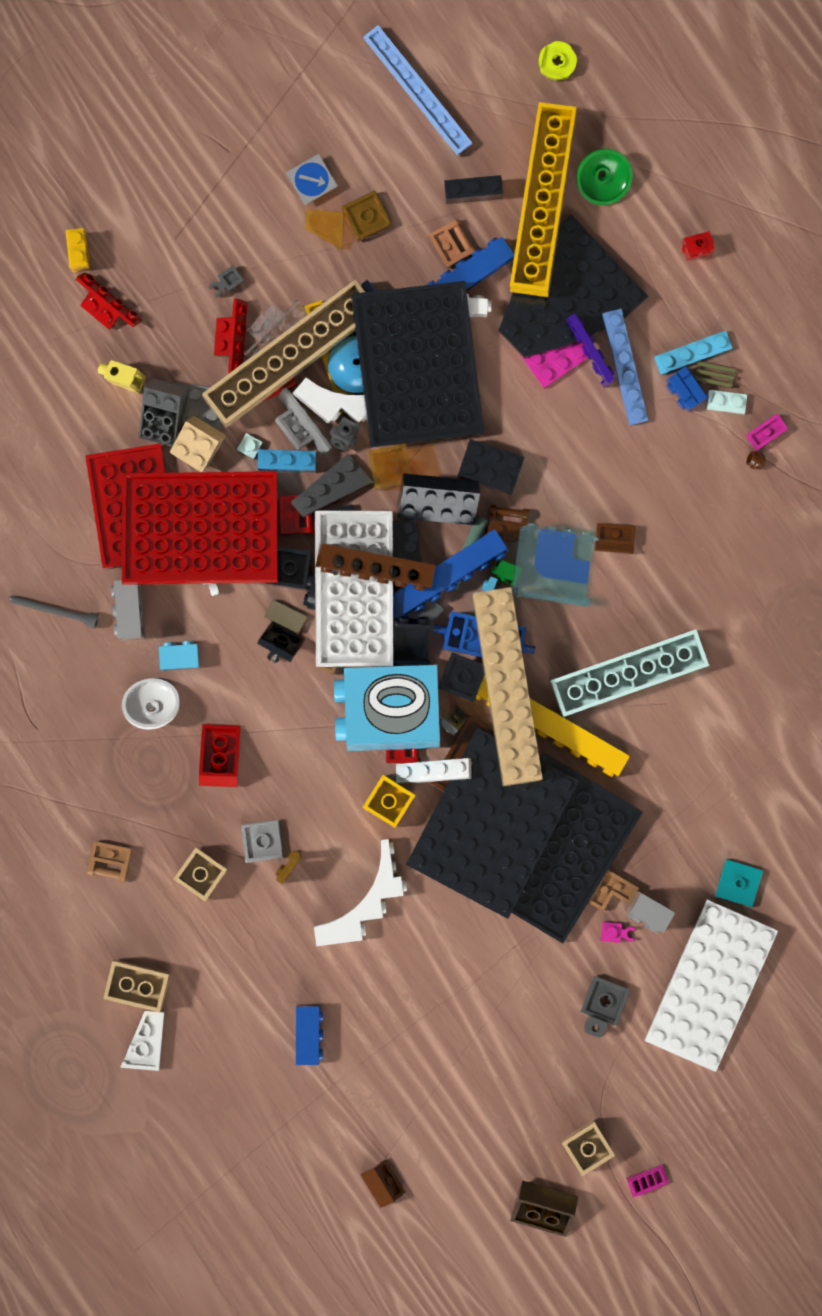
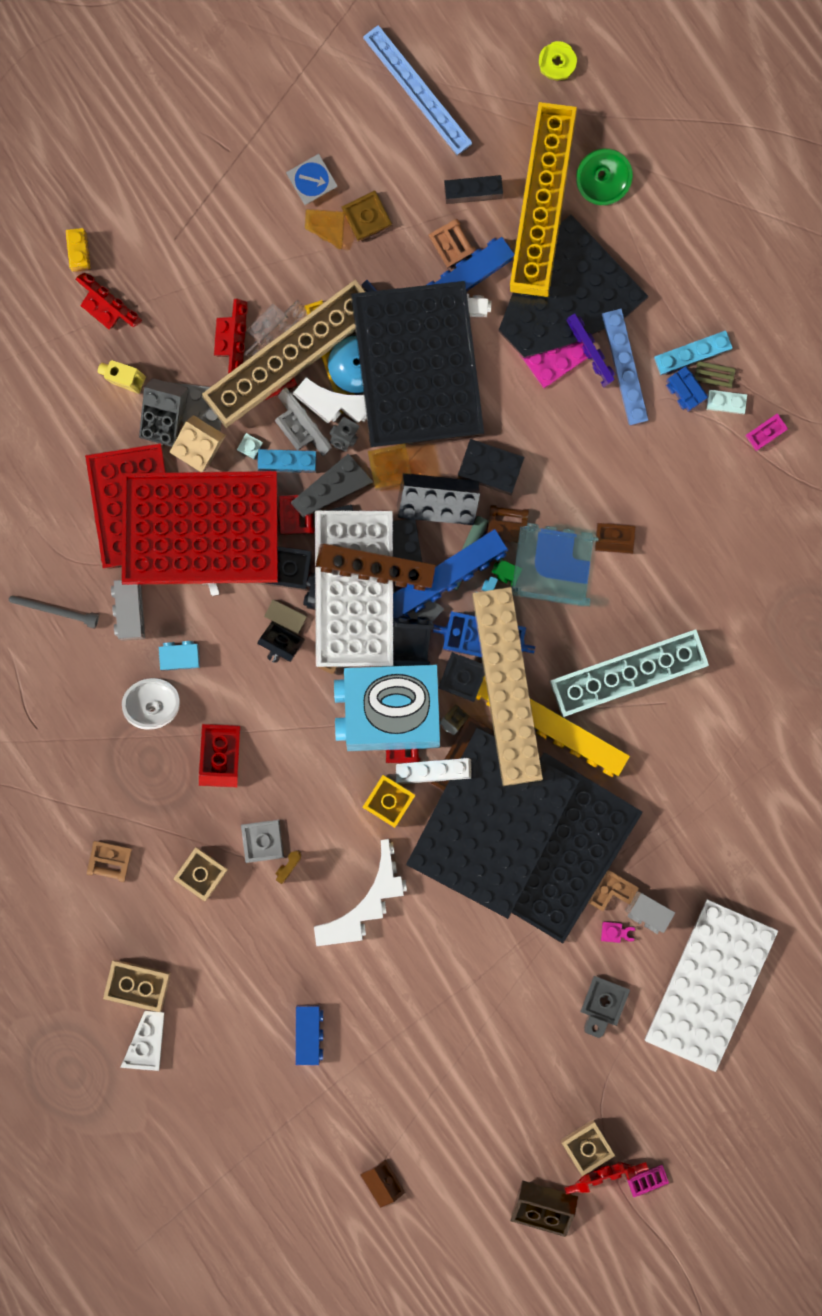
(228, 279): dark grey plate -> none
(596, 1177): none -> red plate
(694, 251): red head -> none
(738, 883): teal plate -> none
(756, 460): reddish brown plate -> none

